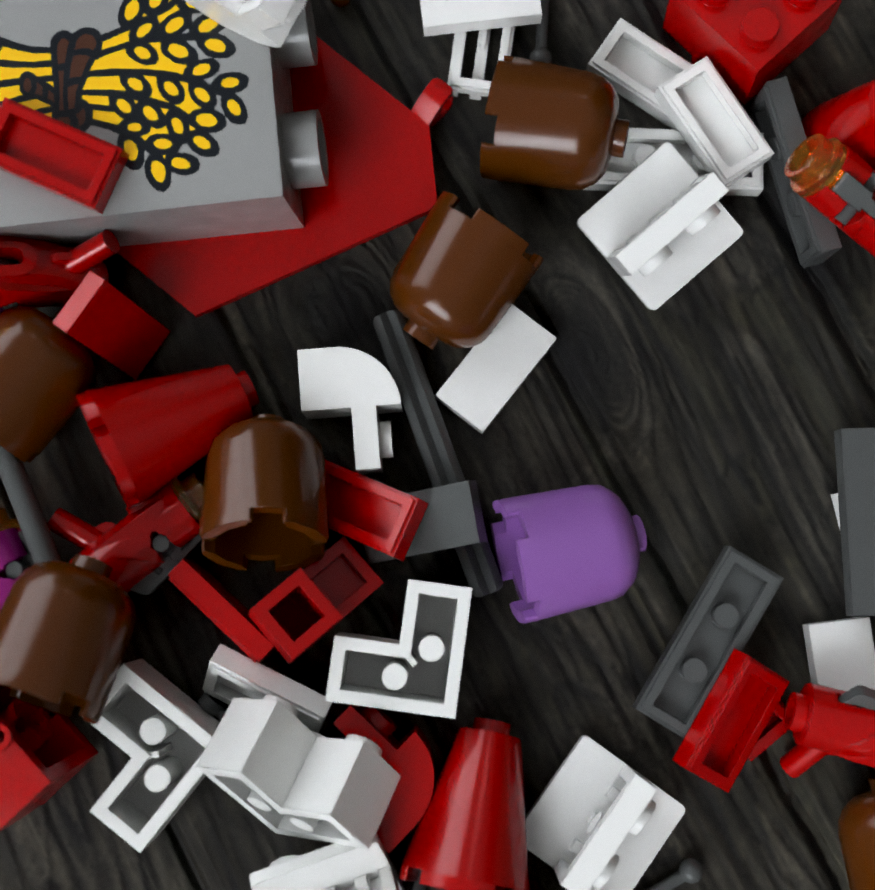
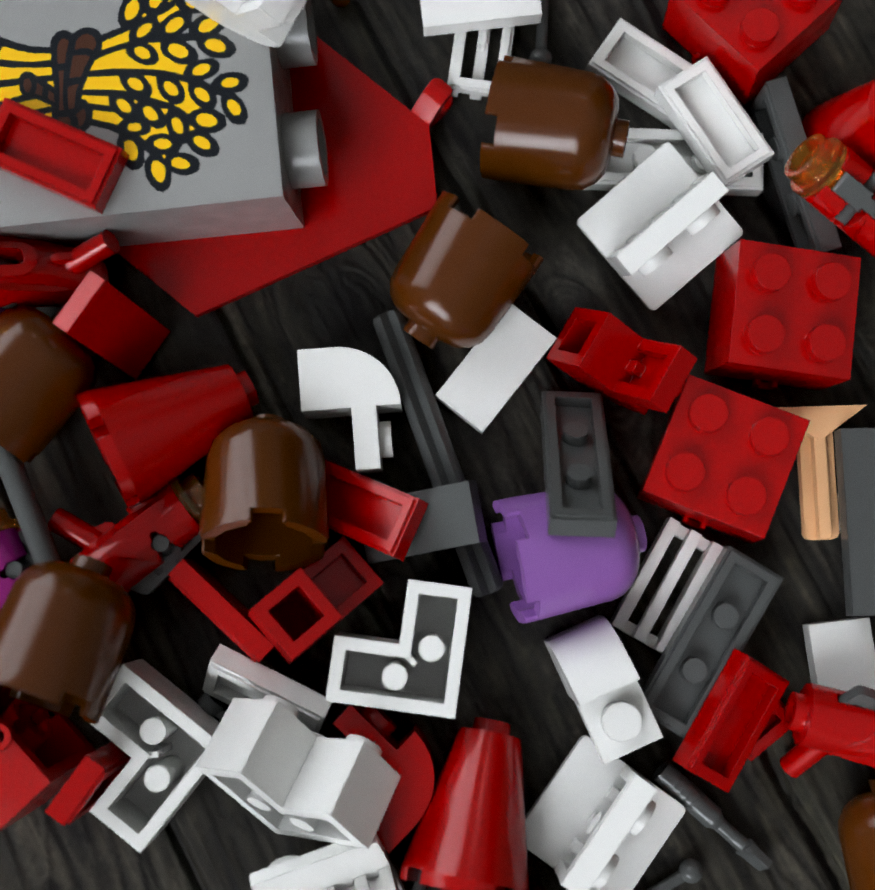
(87, 783): none -> red tile
(577, 465): none -> dark grey tile
(604, 687): none -> white brick
(619, 362): none -> red brick
(691, 541): none -> white tile
(708, 813): none -> dark grey piece
(723, 460): none -> red brick
(783, 316): none -> red brick
(817, 469): none -> light nougat piece

